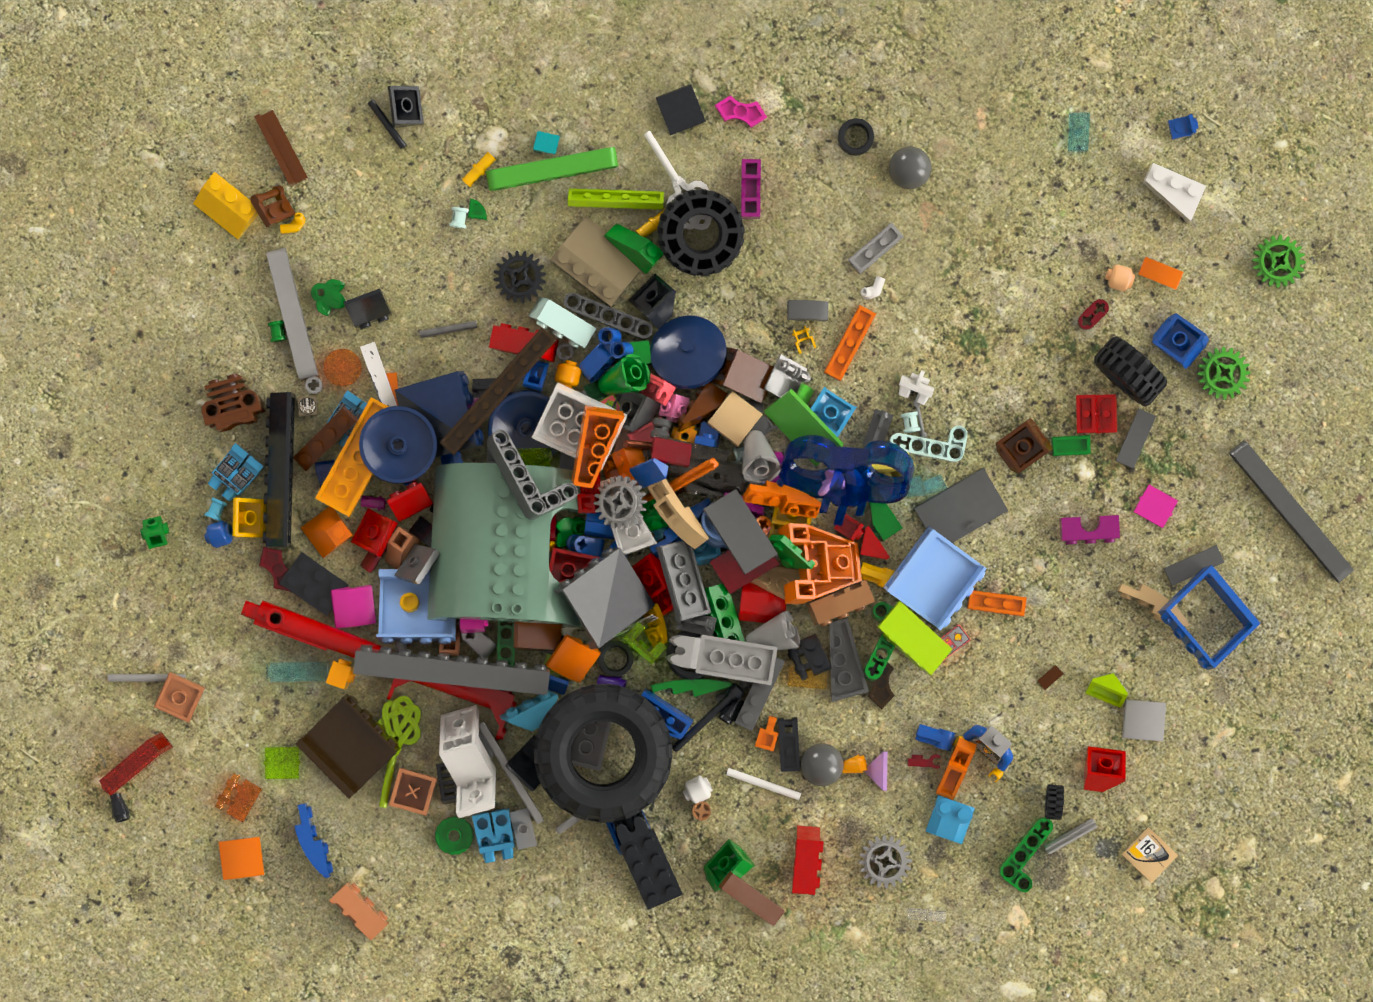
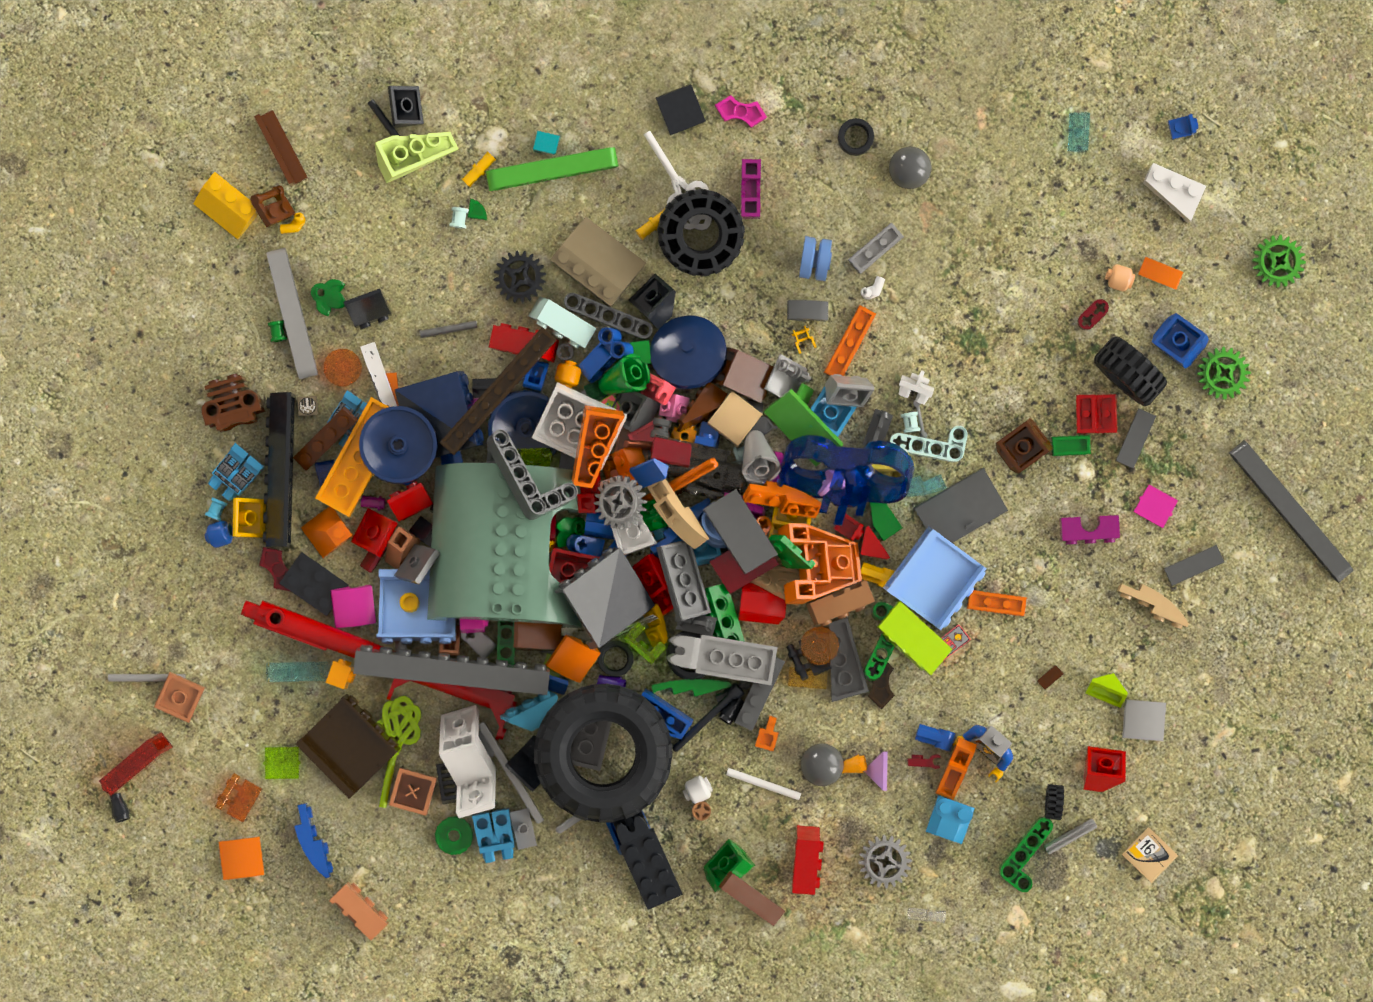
(155, 532): green brick -> none
(309, 381): light grey bush -> none
(405, 154): none -> yellowish green wedge
(616, 198): lime plate -> none
(635, 247): green slope -> none
(777, 633): light grey cone -> none
(789, 745): black plate -> none
(816, 259): none -> medium blue wheel
(819, 645): none -> clear orange tile
(848, 390): none -> light grey slope
(1232, 601): blue window -> none

